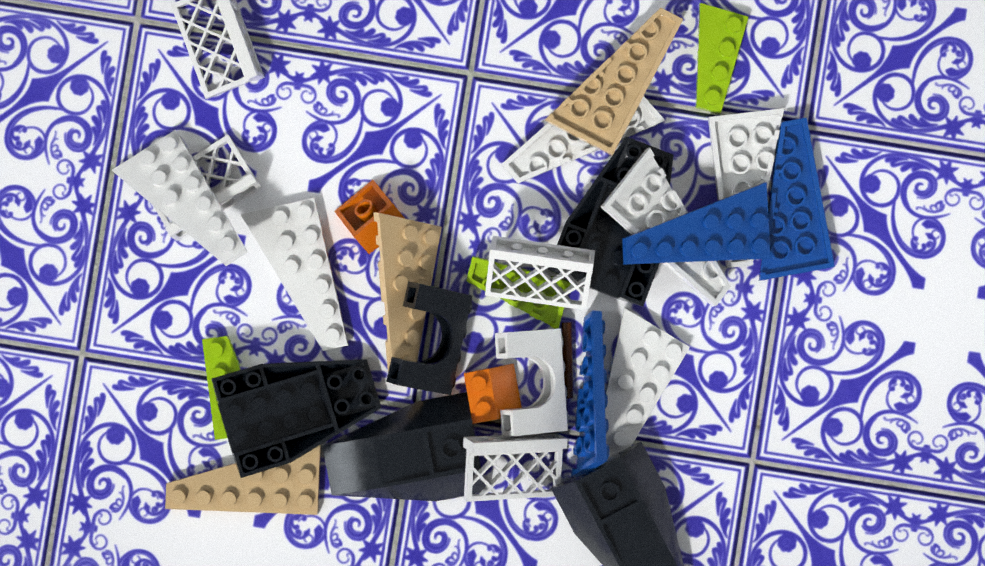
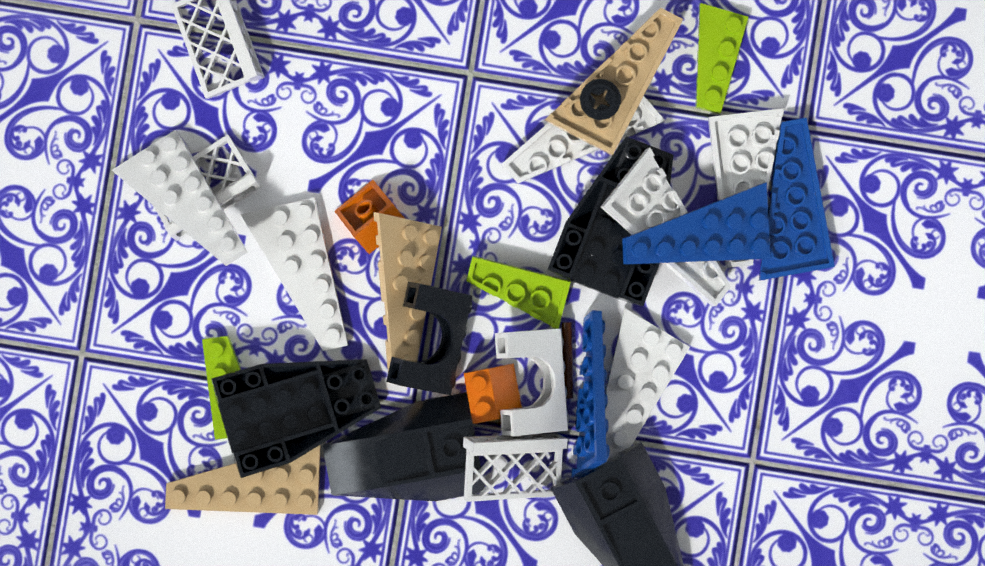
(541, 257): white fence -> none
(597, 88): none -> black gear

